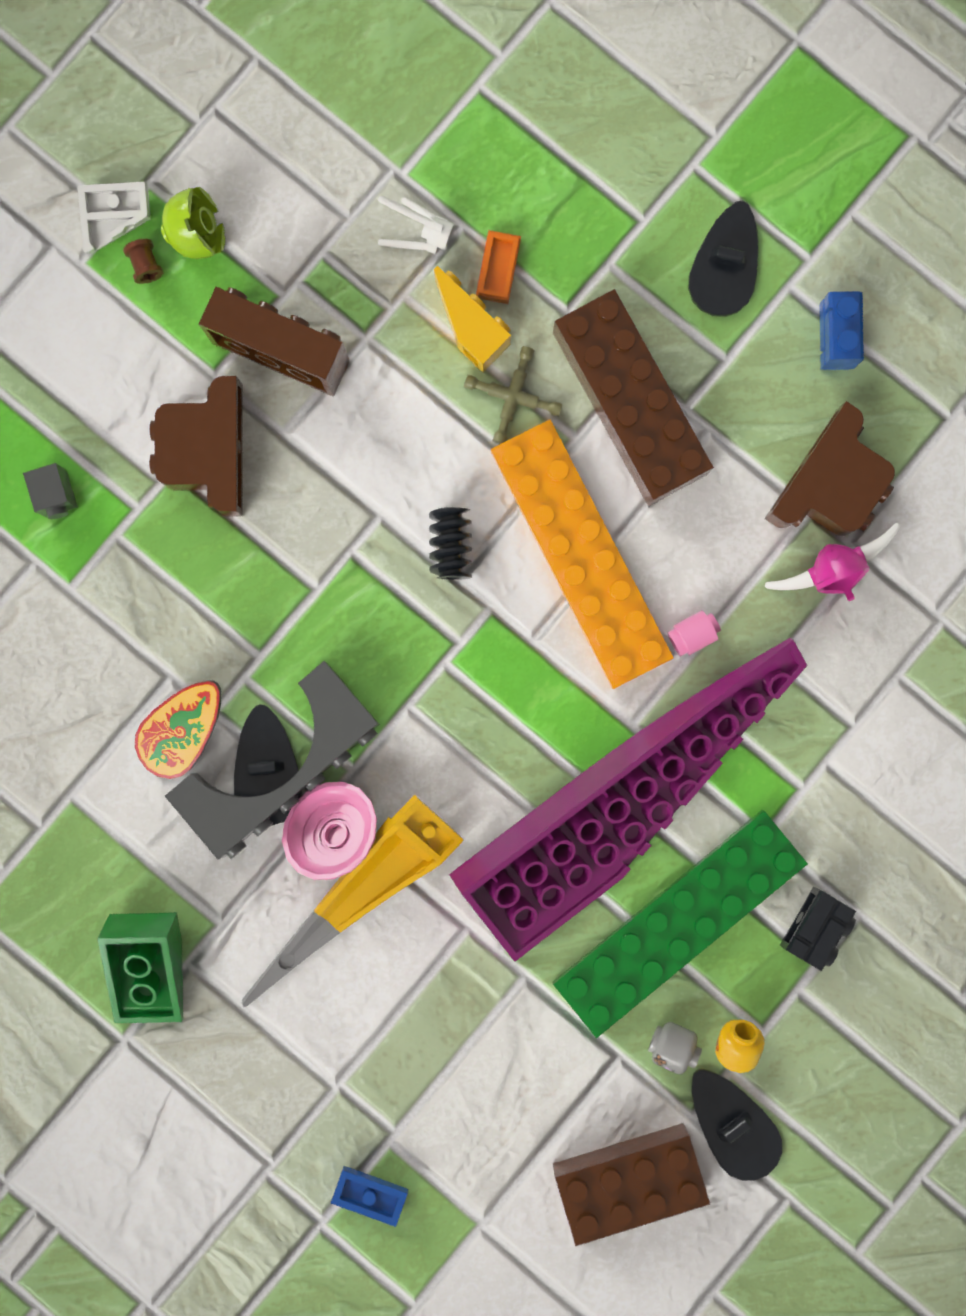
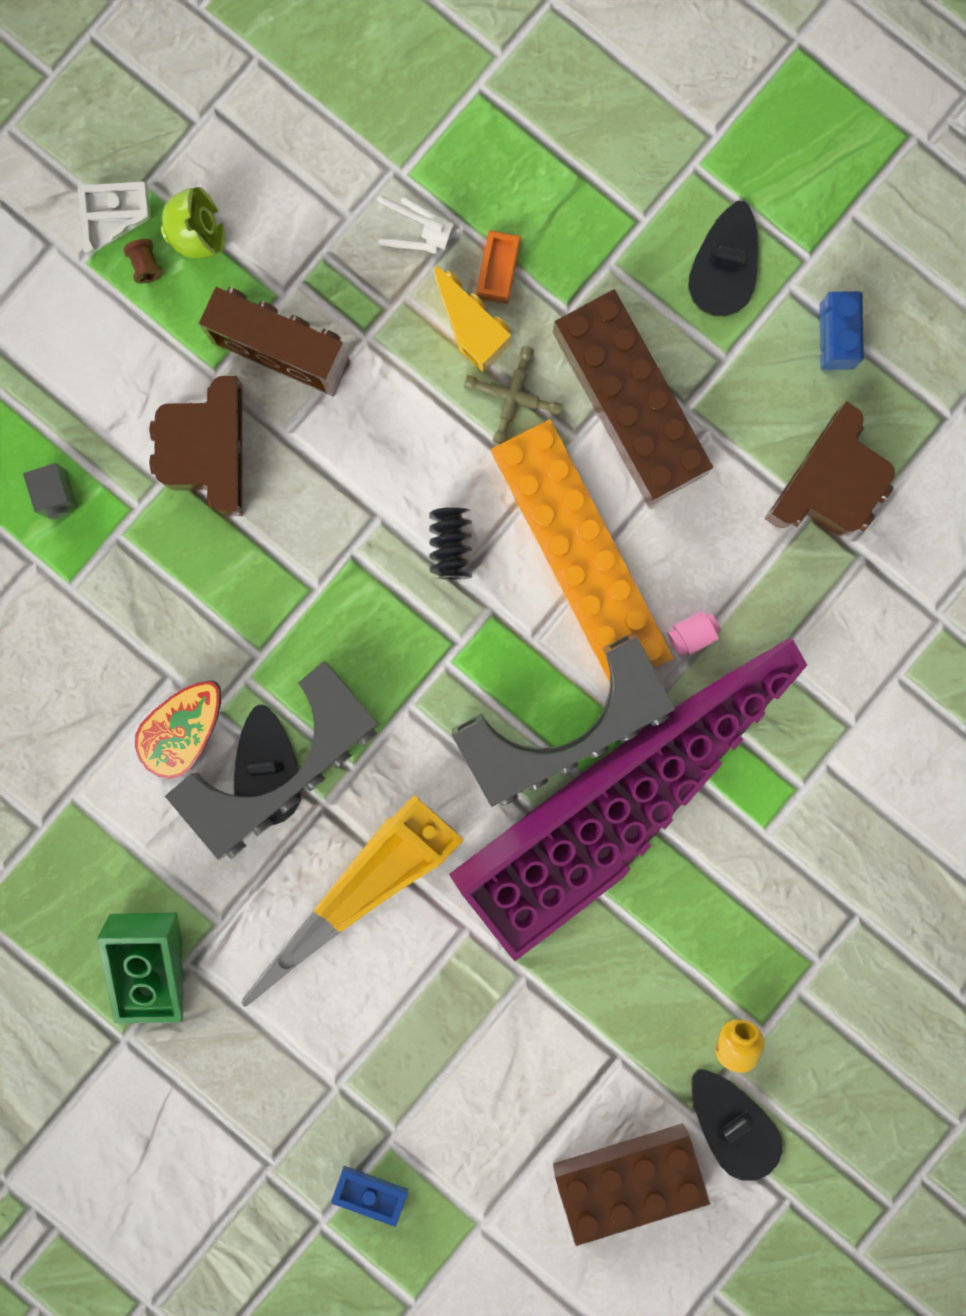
(329, 831): bright pink hat -> none
(632, 702): none -> dark grey arch
(674, 1048): light grey head -> none
(679, 923): green plate -> none
(819, 929): black brick -> none
(837, 567): dark pink helmet -> none

